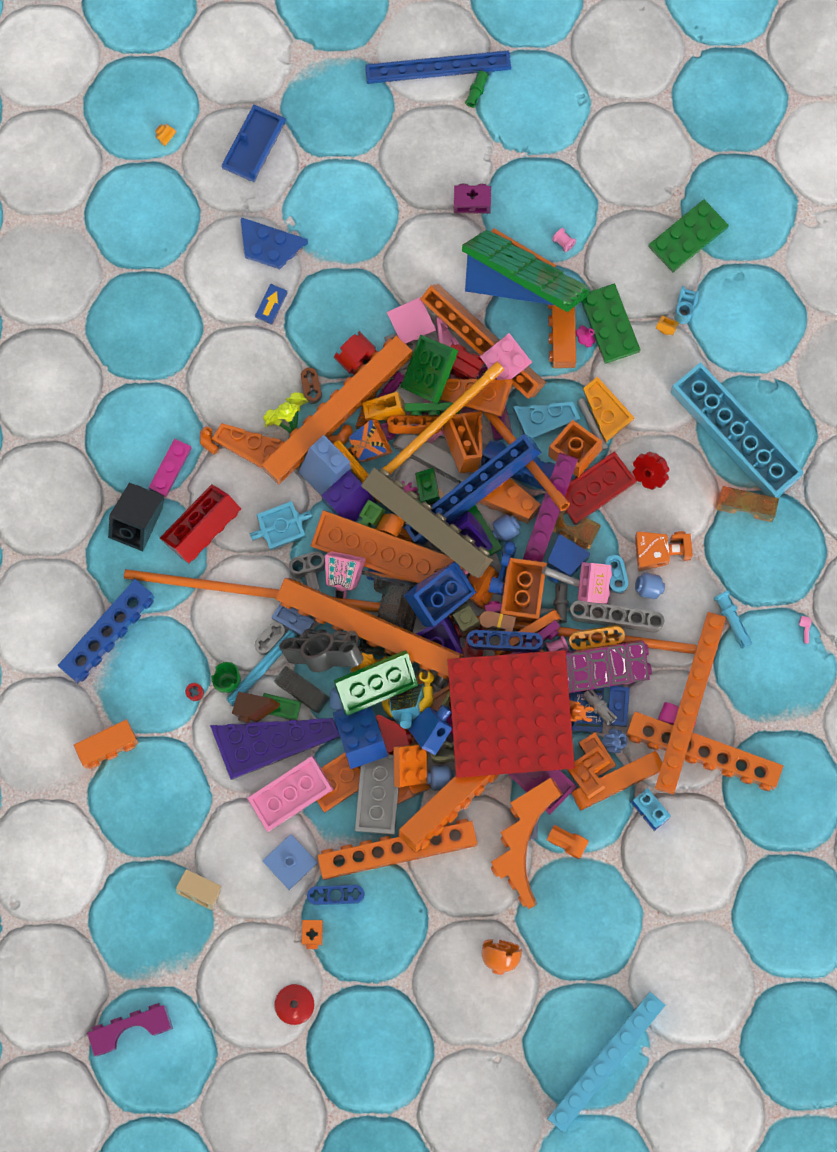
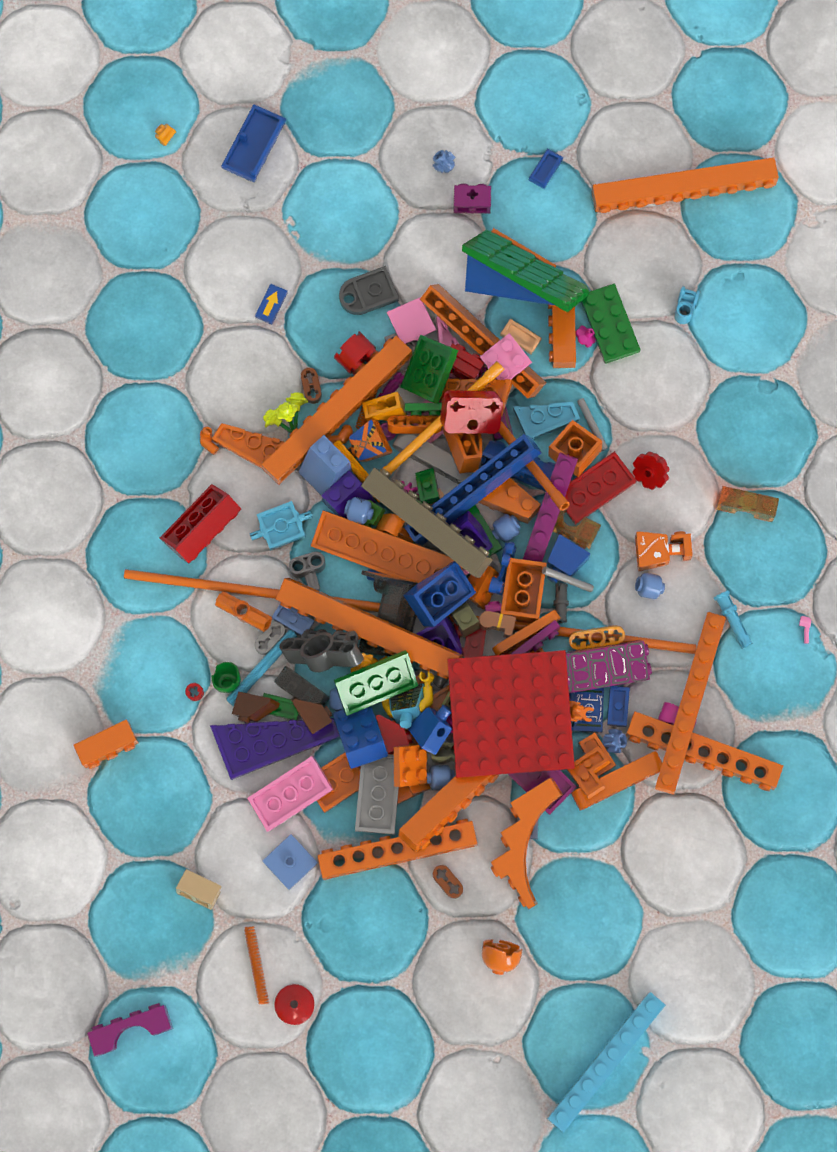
(134, 591): blue brick -> none
(135, 516): black slope -> none
(170, 467): dark pink plate -> none
(234, 606): none -> orange piece
(256, 966): none -> orange piece
(269, 244): blue wing -> none
(313, 714): none -> reddish brown slope
(317, 926): orange brick -> none
(343, 572): torso -> none
(350, 888): blue beam -> none
(358, 510): none -> medium blue head
(369, 291): none -> dark grey plate
(438, 67): blue tile -> none
(444, 161): none -> medium blue gear
(451, 878): none -> dark orange beam
(471, 406): none -> axle
(476, 89): green pin -> none
(504, 644): blue beam -> none
(525, 338): none -> light nougat tile
(545, 168): none -> blue tile
(557, 645): bright pink bush -> none
(564, 240): bright pink bush -> none
(571, 843): orange piece -> none
(594, 582): bright pink brick -> none
(599, 706): light grey pin -> none
(607, 409): light orange wing -> none
(618, 574): medium azure plate -> none
(626, 614): light grey beam -> none
(654, 811): medium azure hips -> none
(667, 325): light orange plate -> none
(684, 185): none -> orange brick
(688, 235): green plate -> none
(736, 431): medium azure brick -> none

